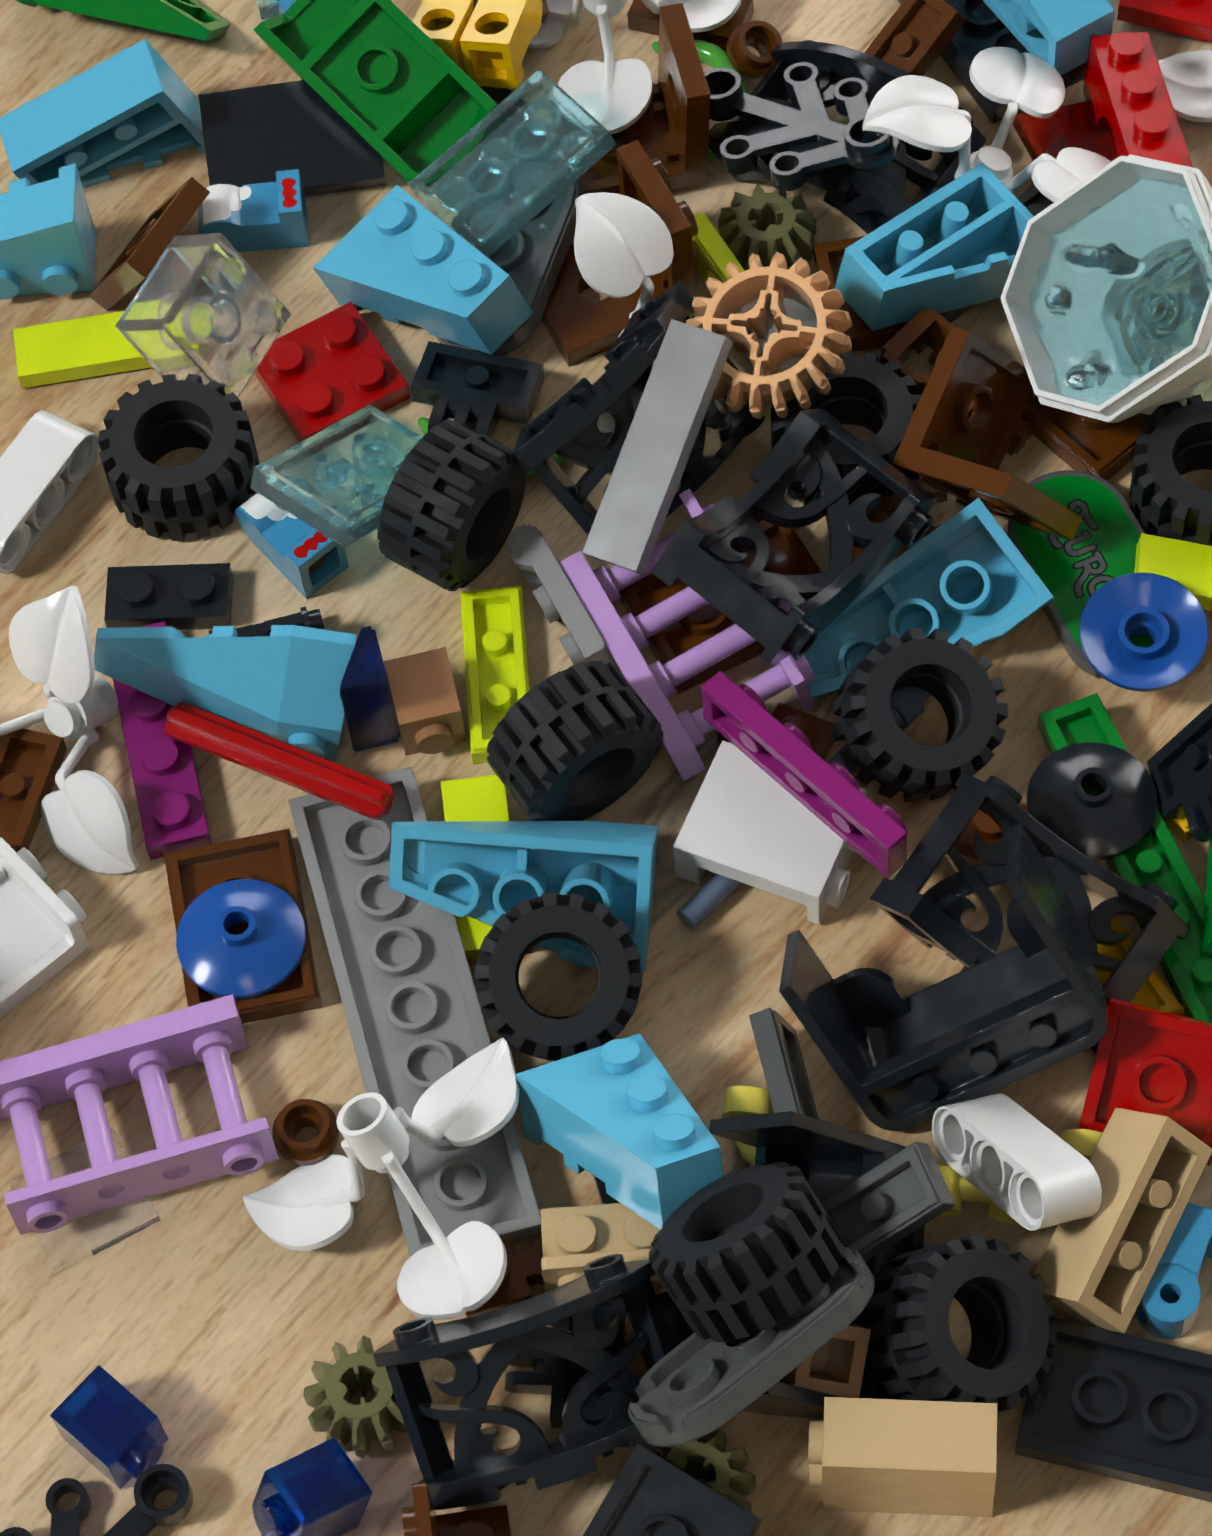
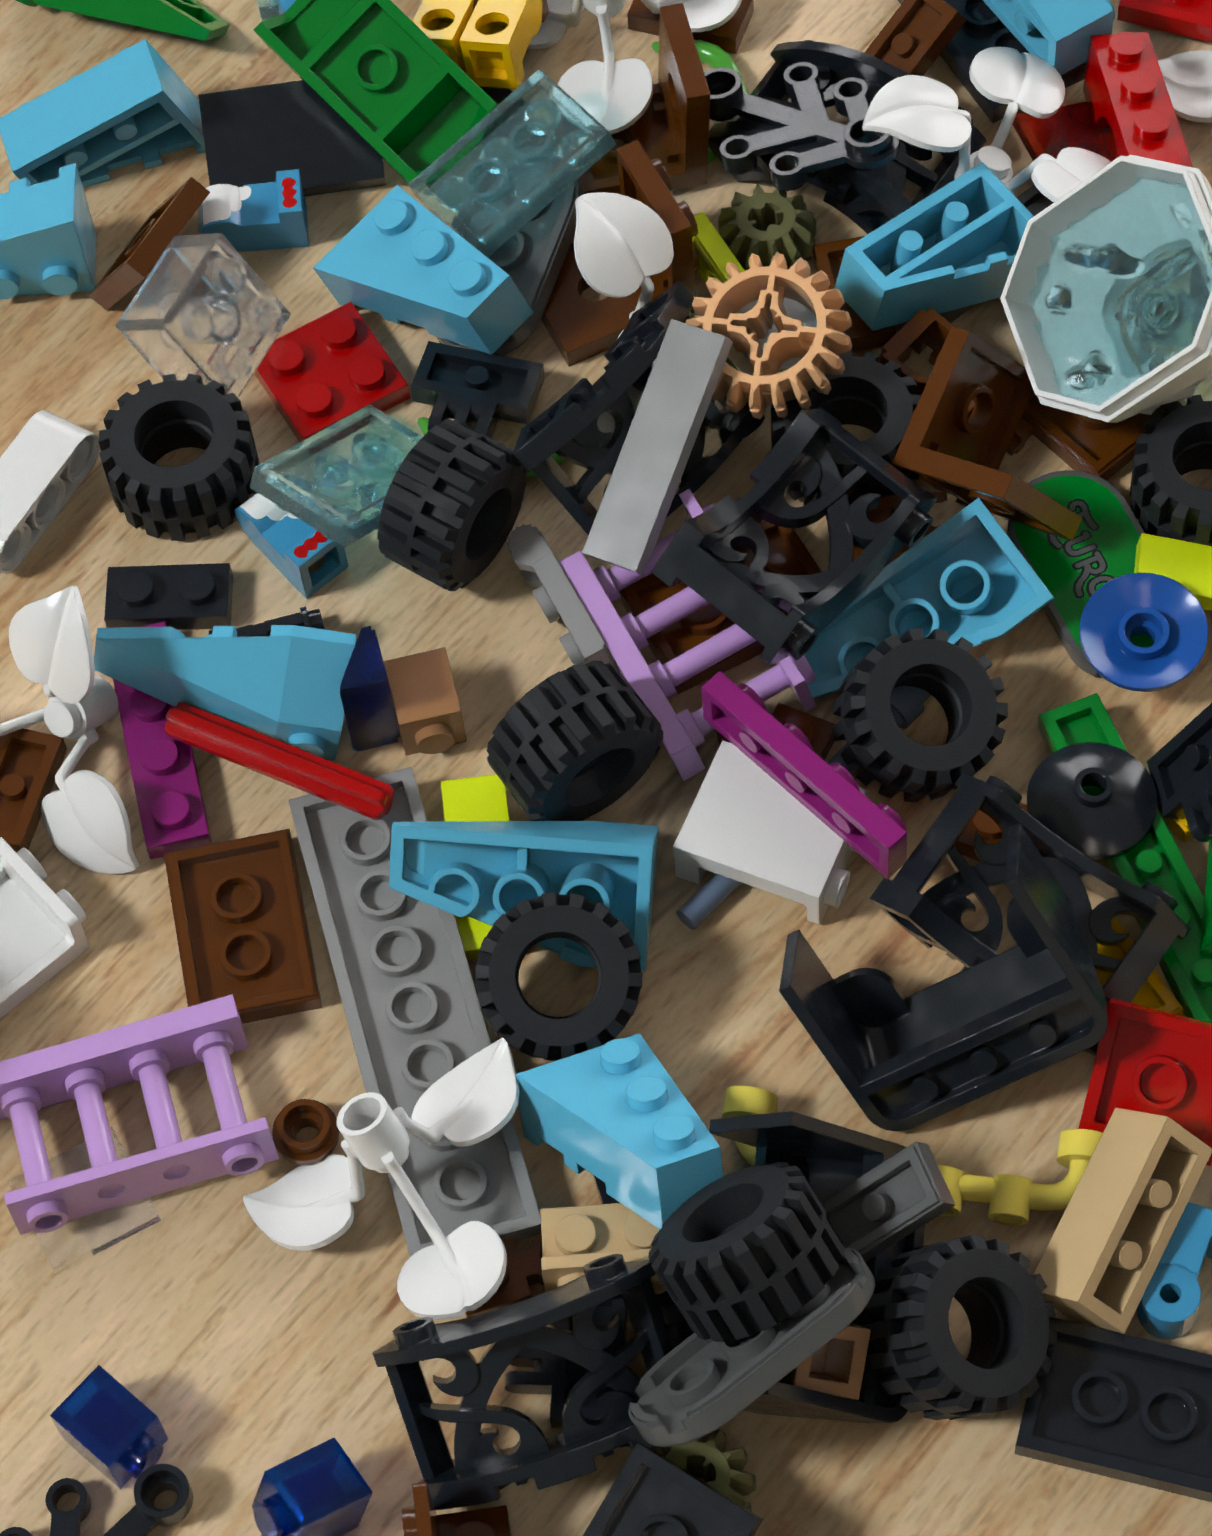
(73, 350): neon yellow tile -> none
(243, 962): blue dish -> none
(334, 1406): olive gear -> none
(493, 660): neon yellow tile -> none
(759, 36): reddish brown plate -> none
(782, 1064): dark grey tile -> none
(905, 1456): tan brick -> none
(1016, 1161): white beam -> none

